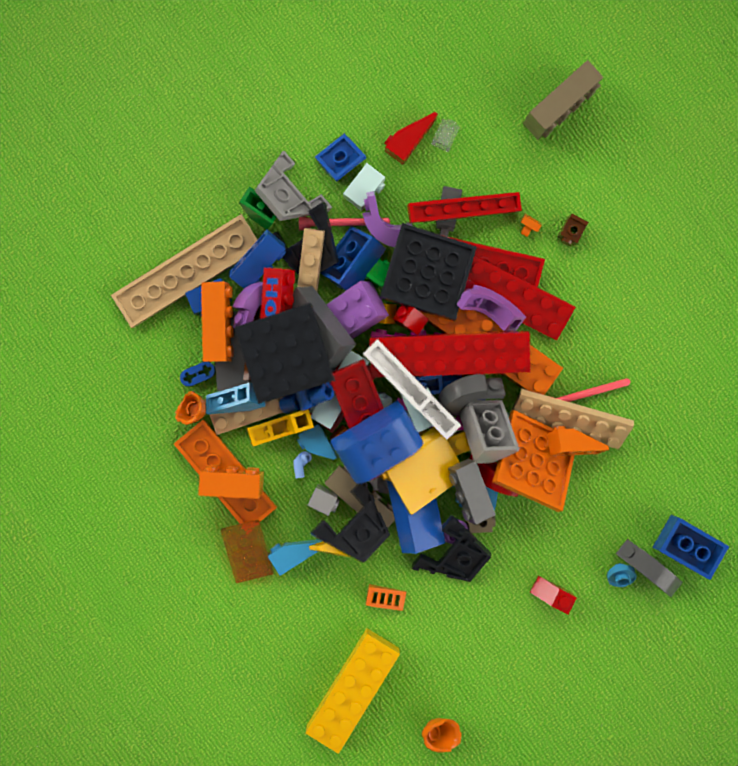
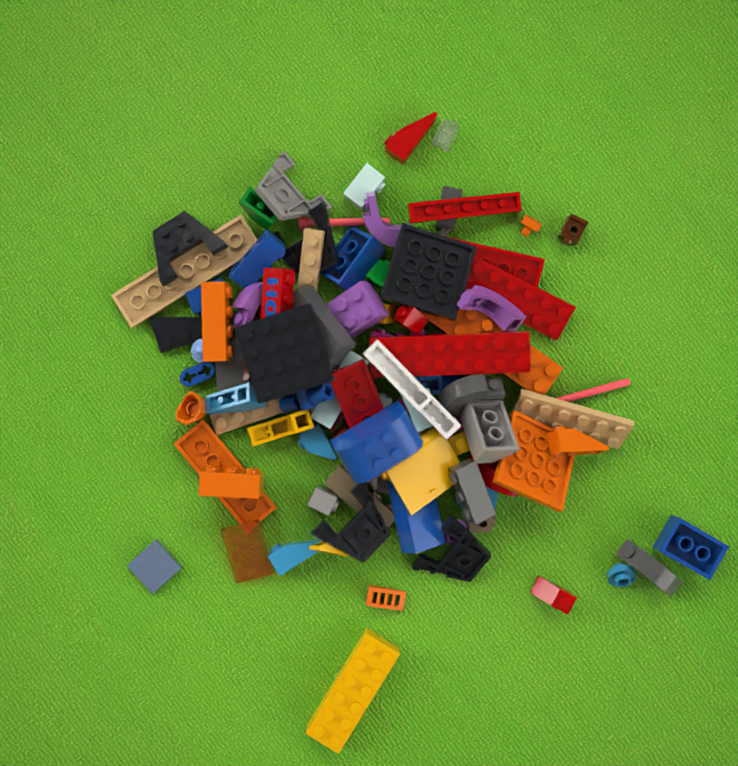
(154, 566): none -> sand blue tile
(176, 331): none -> black wing
(179, 237): none -> black wing
(197, 350): none -> light blue hat
(299, 462): light blue arm -> none
(340, 157): blue slope -> none
(441, 735): orange hair -> none
(563, 101): dark tan brick -> none

